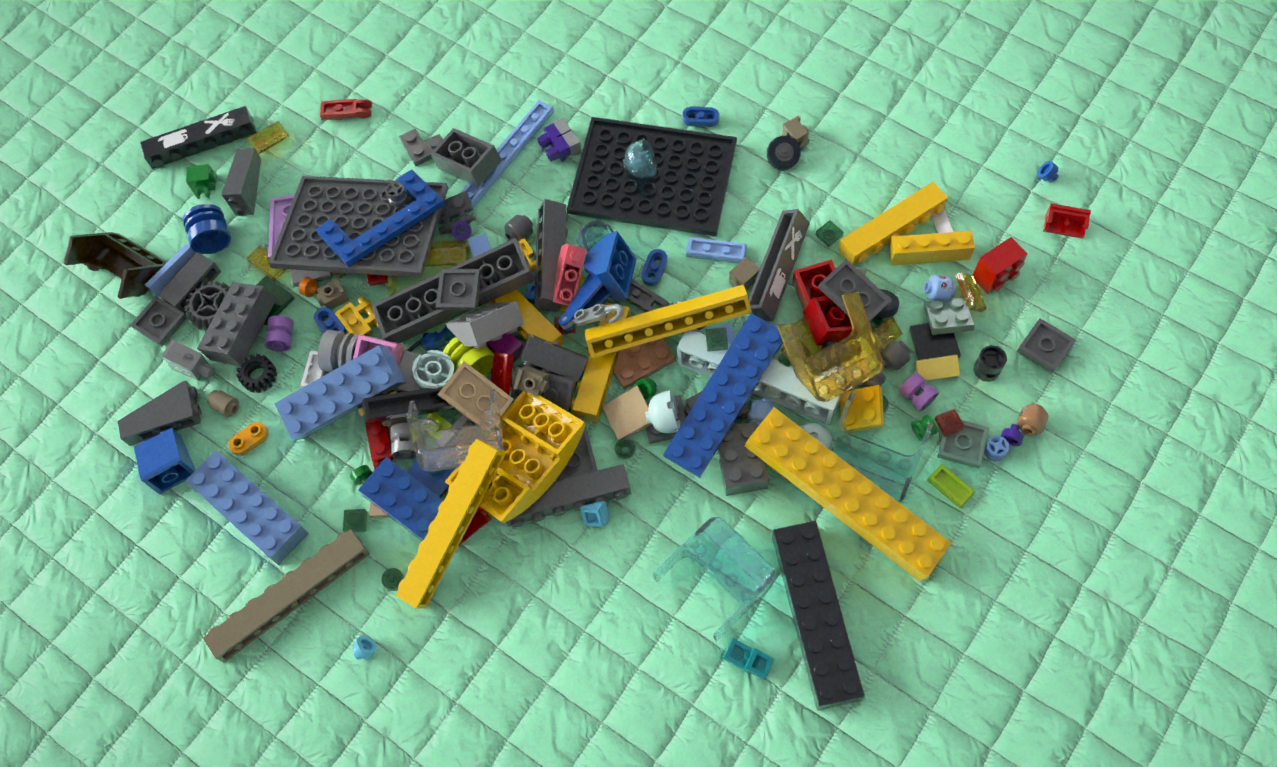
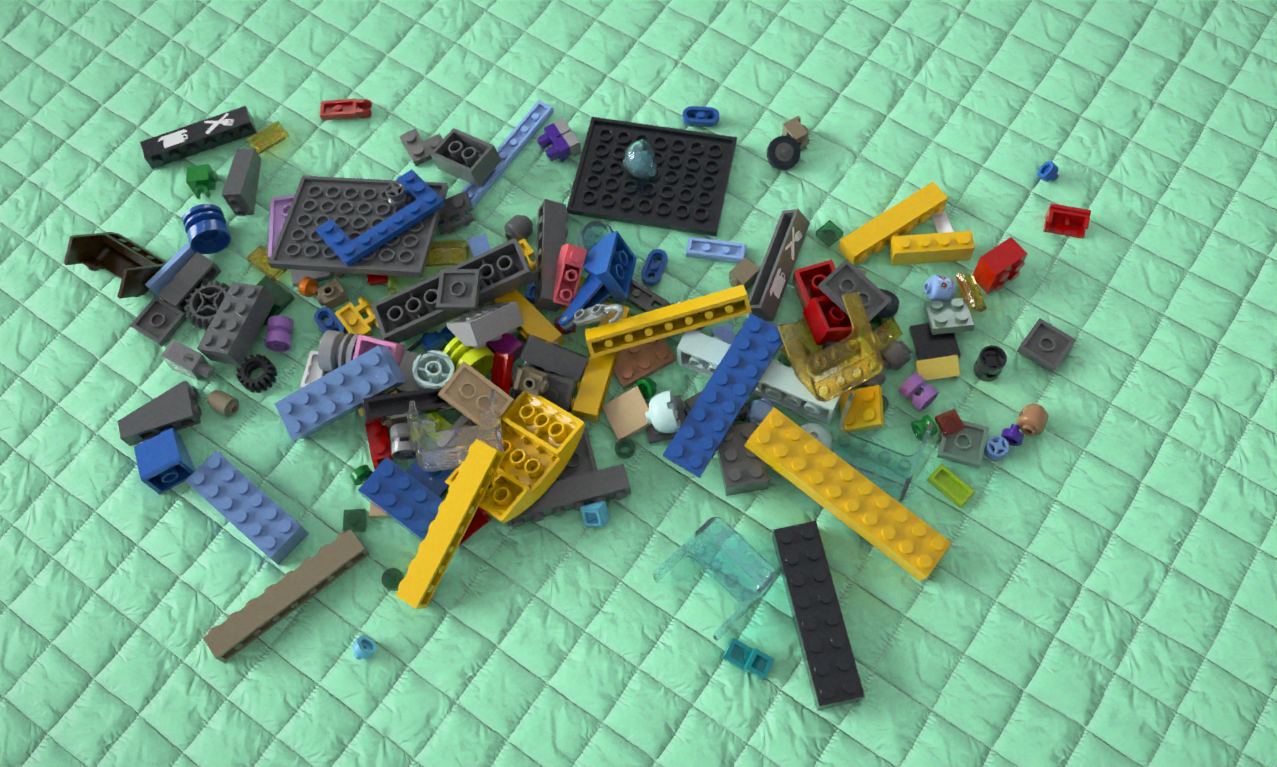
(248, 439): light orange plate -> none
(456, 230): dark purple tile -> none
(716, 339): clear green plate -> none

